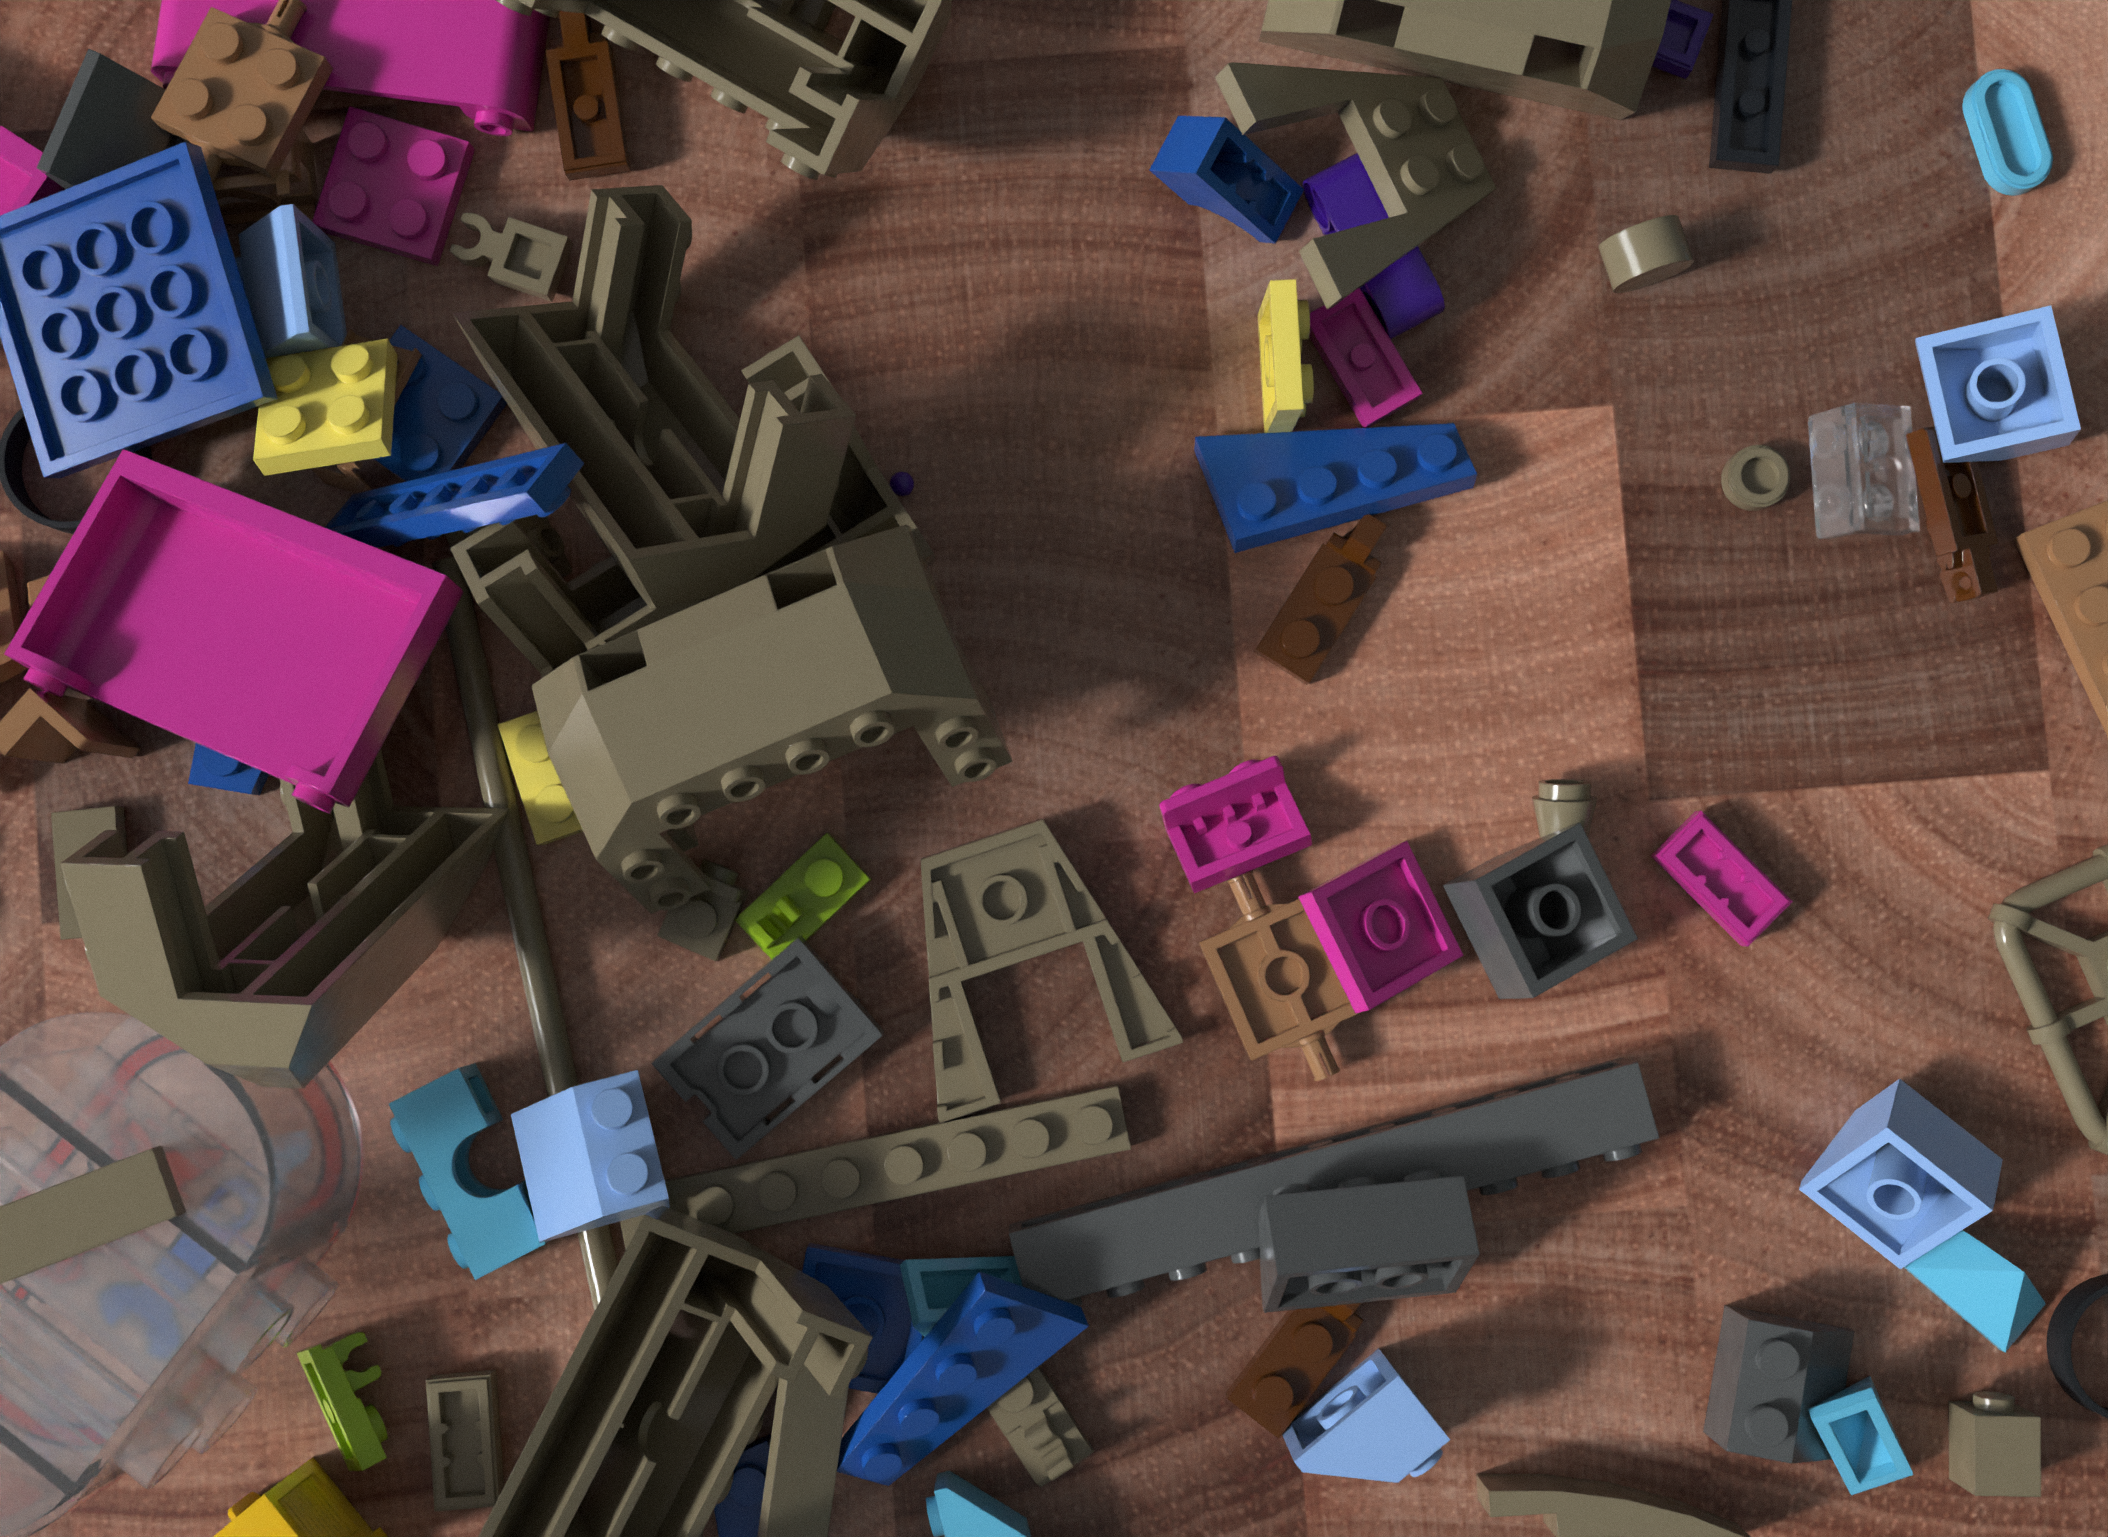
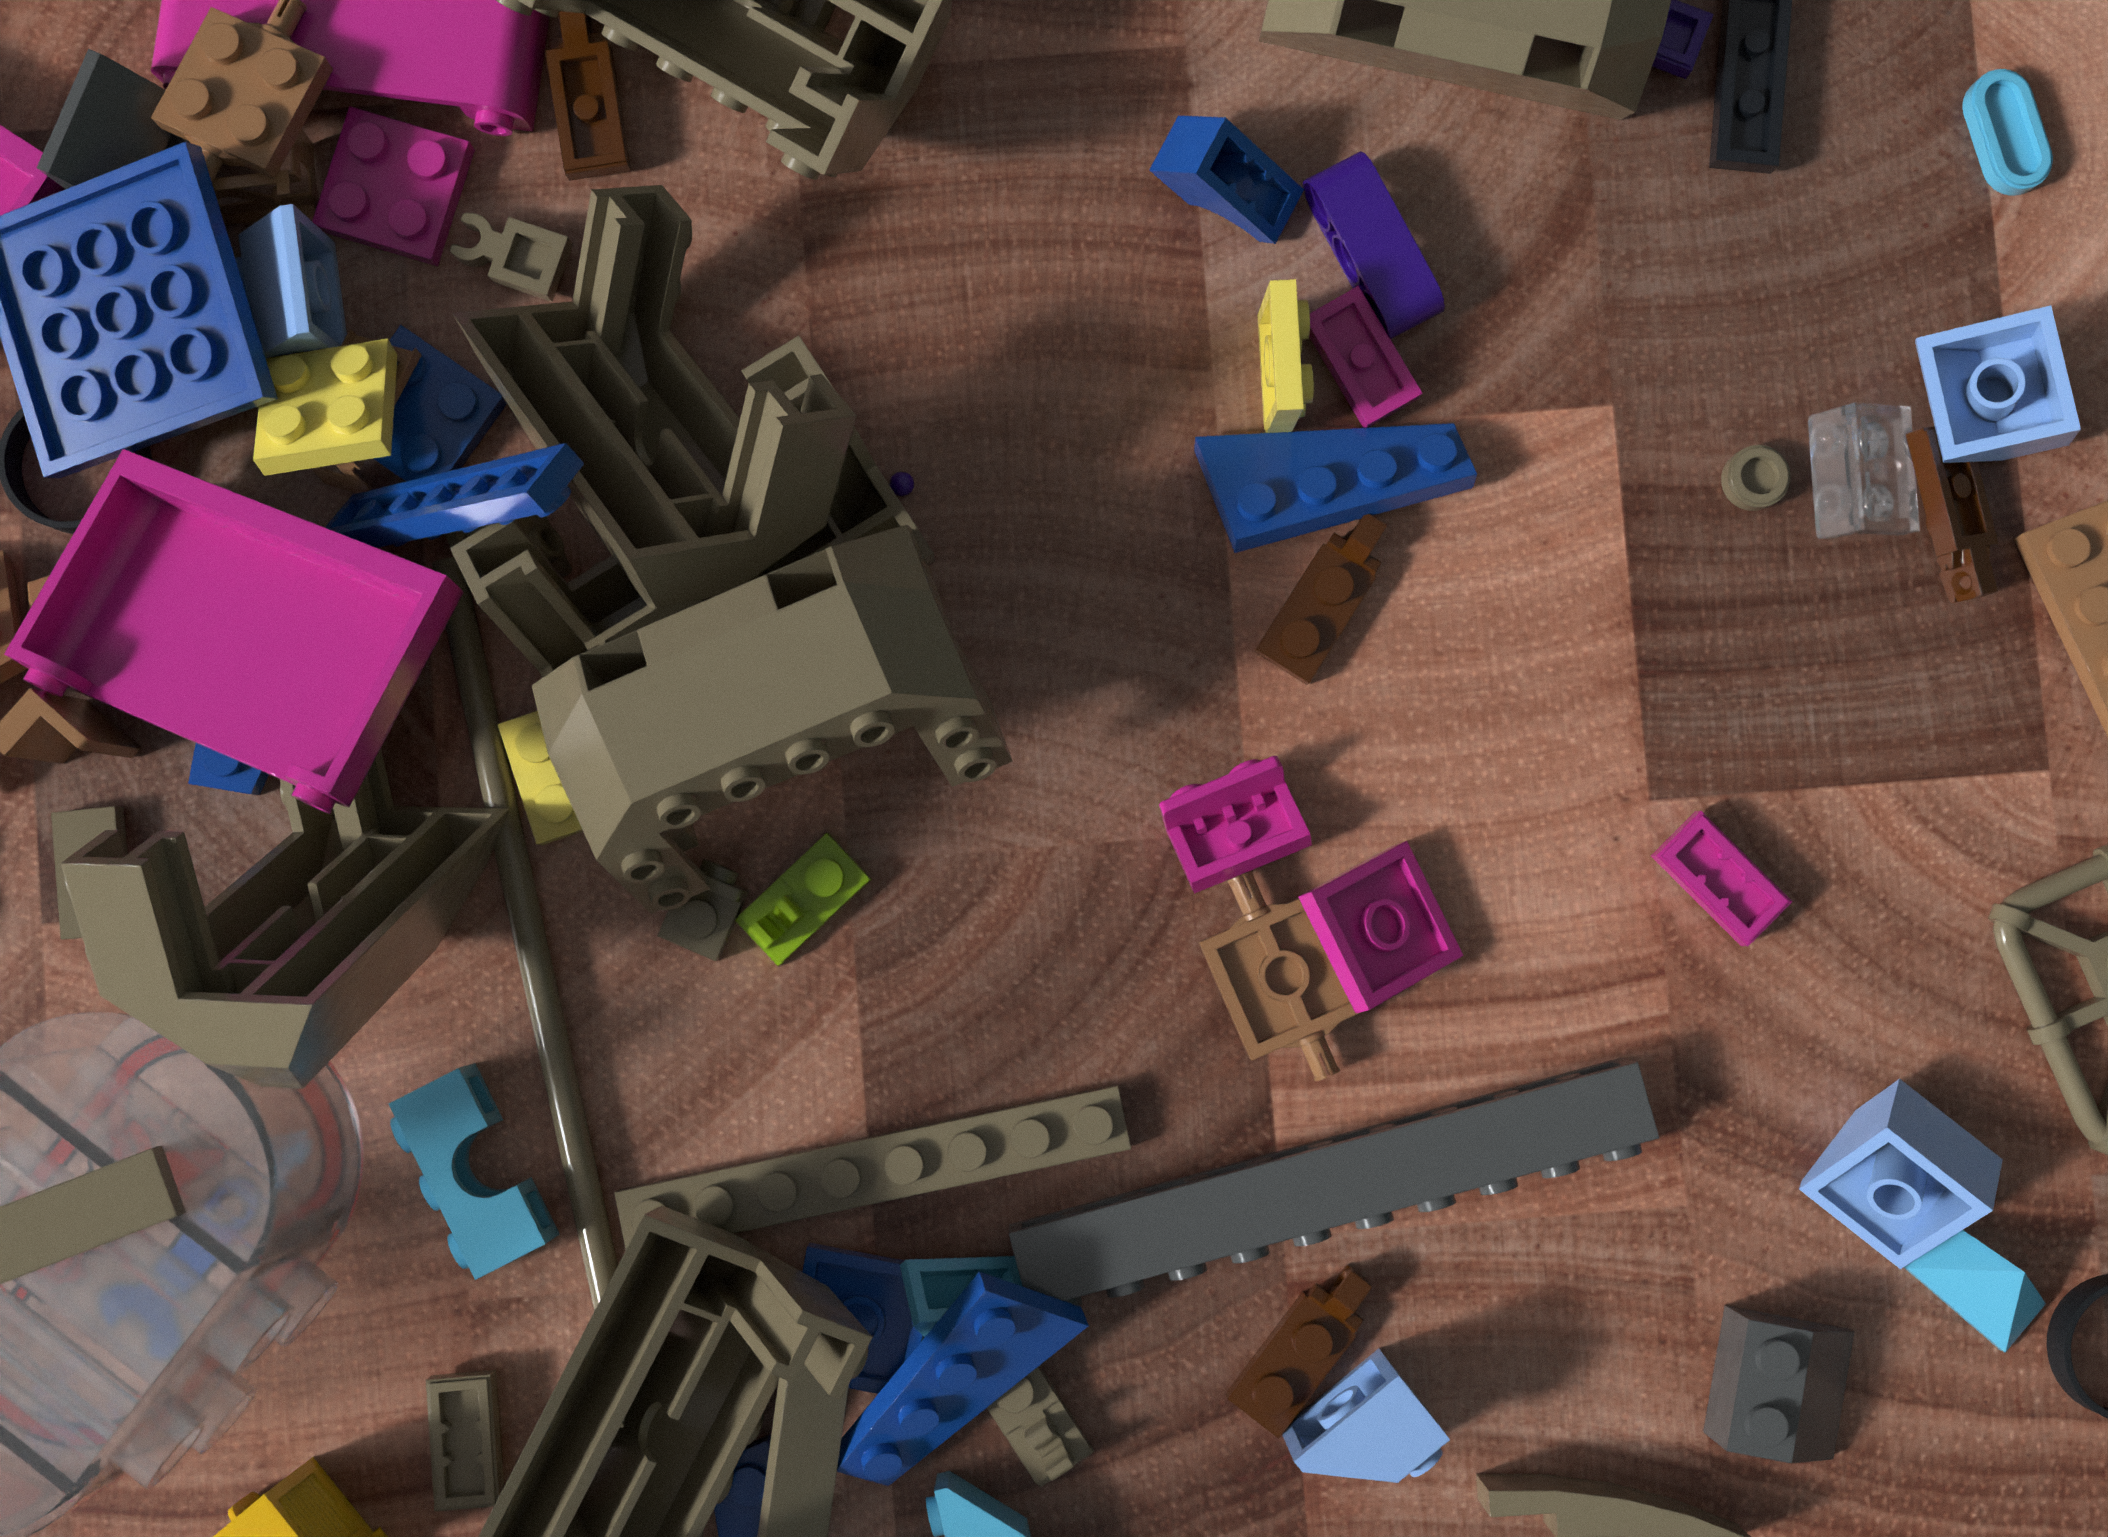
(354, 1427): lime plate -> none
(590, 1157): light blue slope -> none
(769, 1046): dark grey piece -> none
(1002, 906): dark tan wing -> none
(1365, 1241): dark grey slope -> none
(1406, 140): dark tan wing -> none
(1540, 913): dark grey slope -> none
(1563, 804): dark tan cone -> none
(1645, 254): dark tan piece -> none
(1860, 1437): medium azure slope -> none
(1994, 1446): dark tan brick -> none

